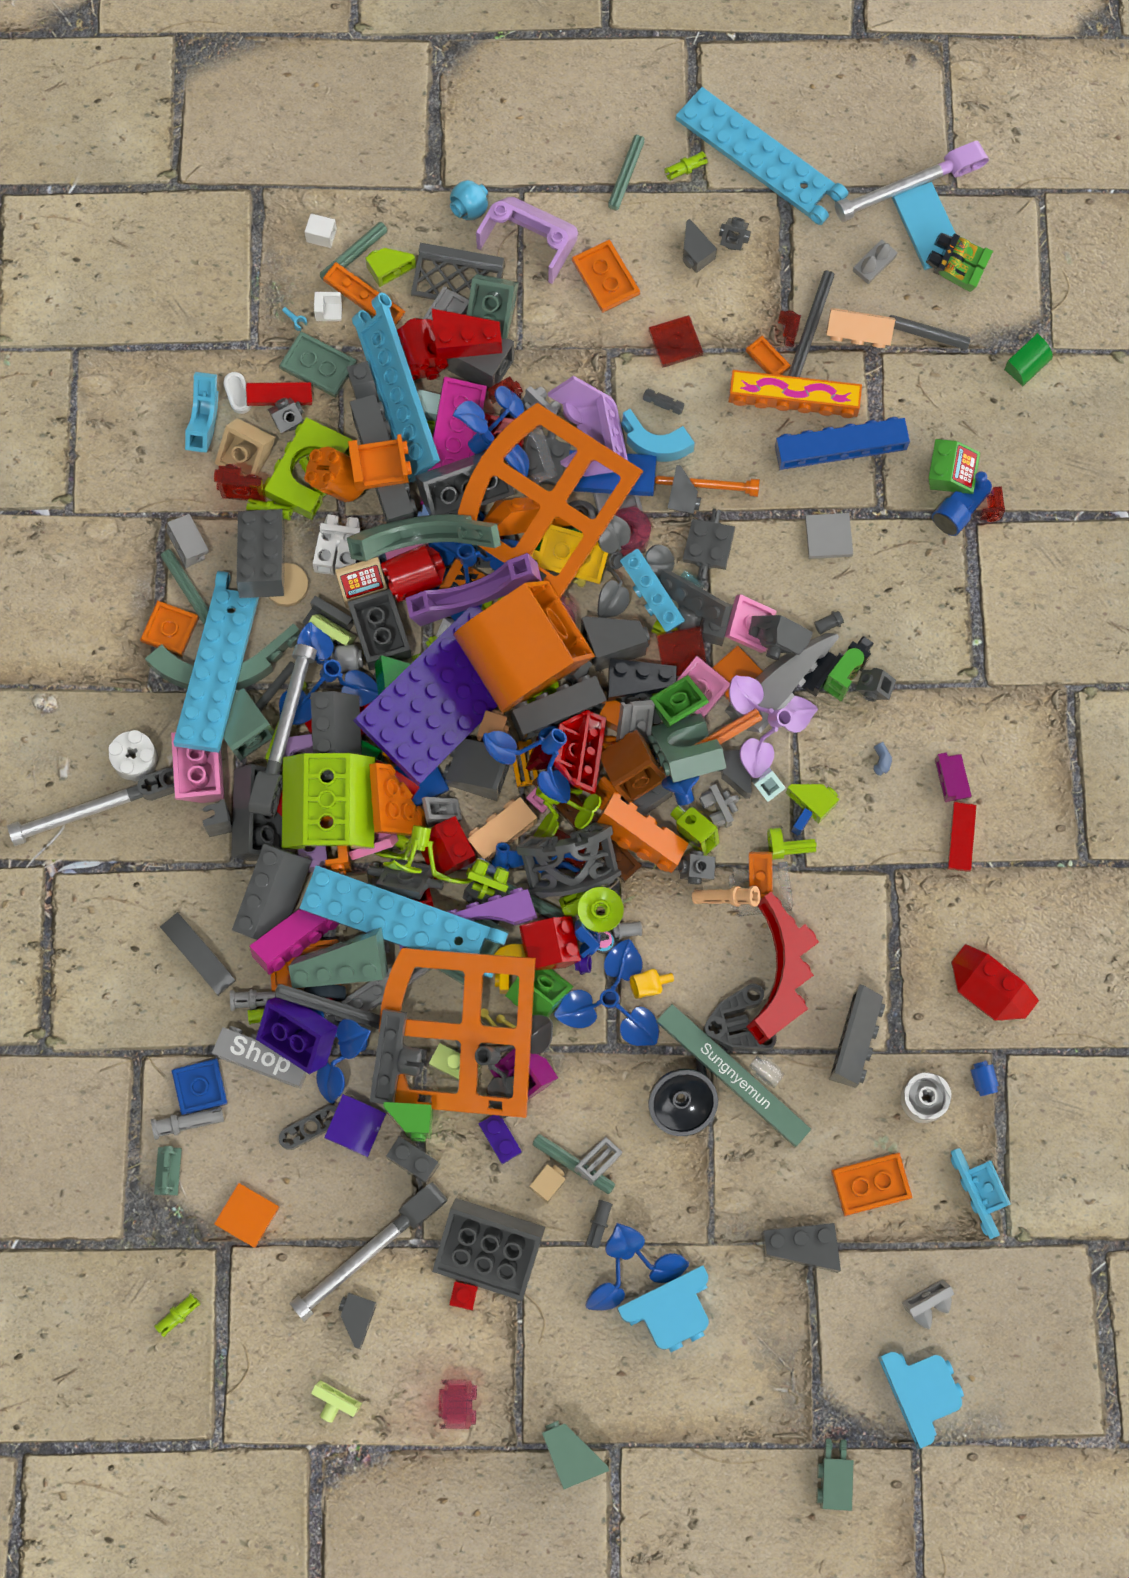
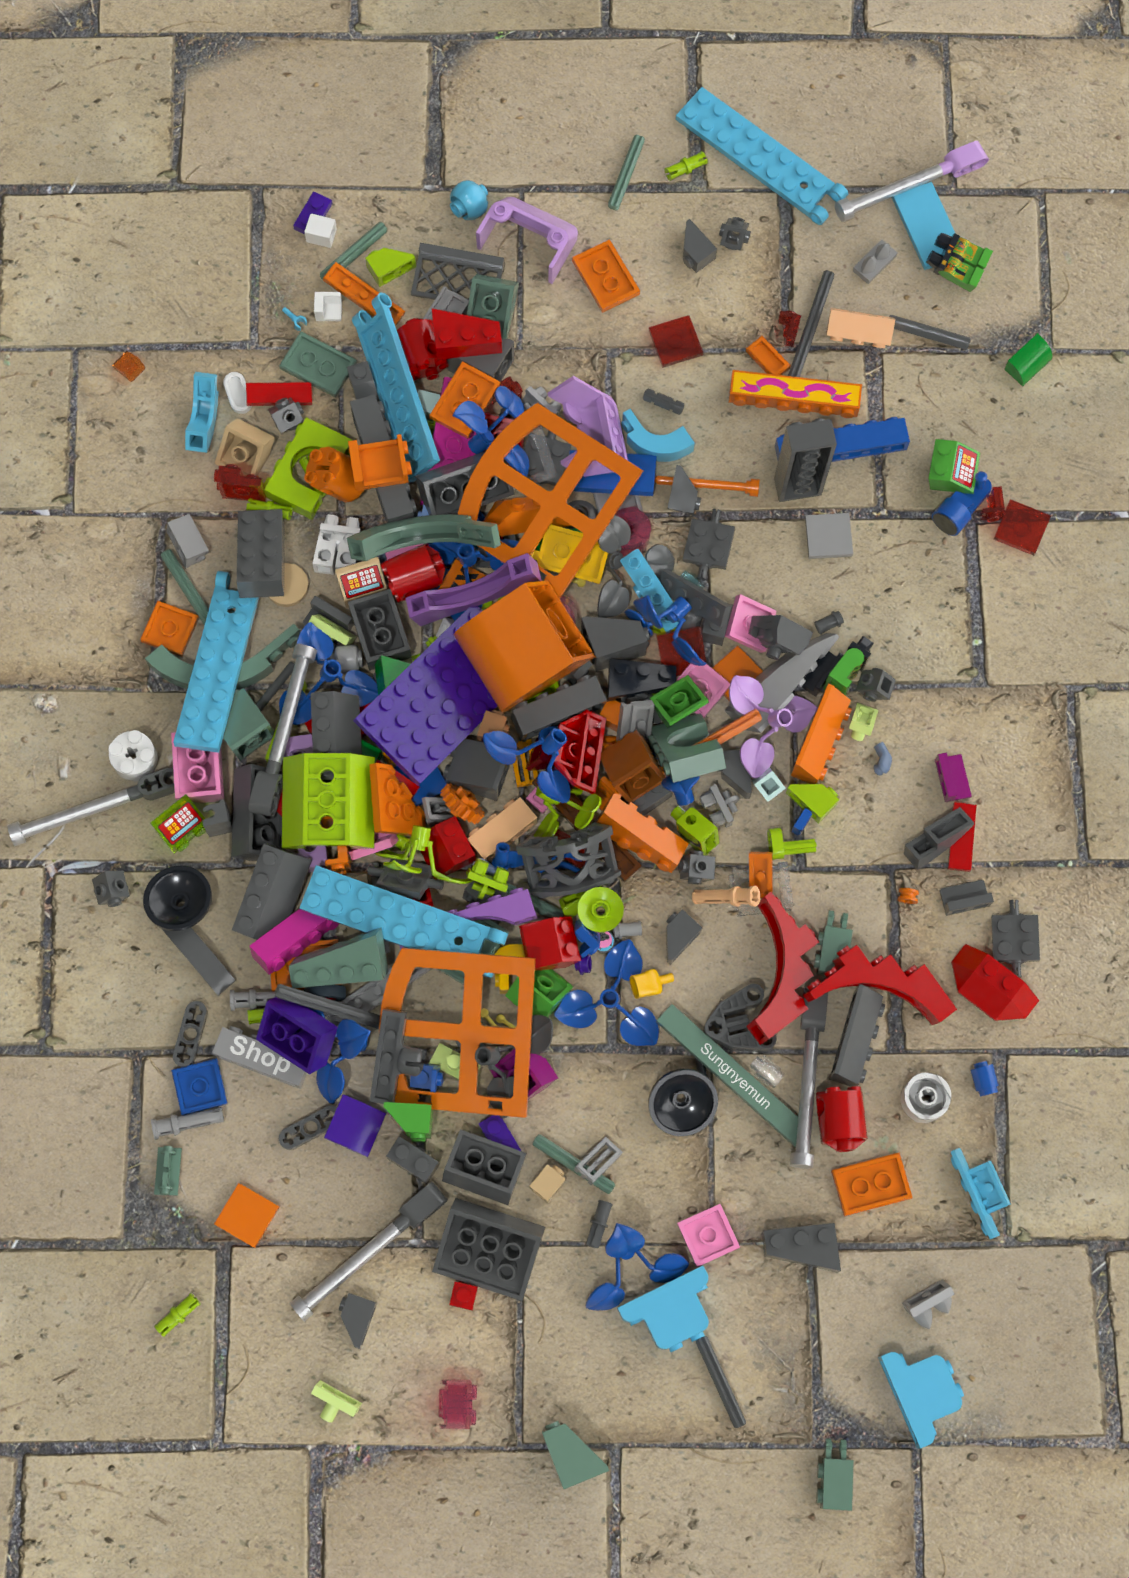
(110, 888): none -> dark grey brick
(129, 366): none -> clear orange slope
(176, 886): none -> black dish
(179, 824): none -> slope
(184, 1026): none -> dark grey beam
(317, 205): none -> dark purple plate
(429, 1078): none -> blue bracket
(462, 803): none -> orange gear
(465, 385): none -> orange plate
(483, 1167): none -> dark grey slope
(674, 613): none -> blue plant
(680, 934): none -> dark grey slope
(708, 1235): none -> bright pink plate
(720, 1382): none -> dark grey axle
(805, 459): none -> dark grey brick
(812, 1022): none -> flat silver piece
(821, 736): none -> orange slope
(831, 941): none -> sand green hinge
(841, 1118): none -> red cylinder
(862, 721): none -> yellowish green tile
(908, 895): none -> orange bush
(913, 985): none -> red arch
(937, 838): none -> dark grey slope
(965, 897): none -> dark grey panel
(1015, 938): none -> dark grey plate
(1022, 527): none -> clear red tile

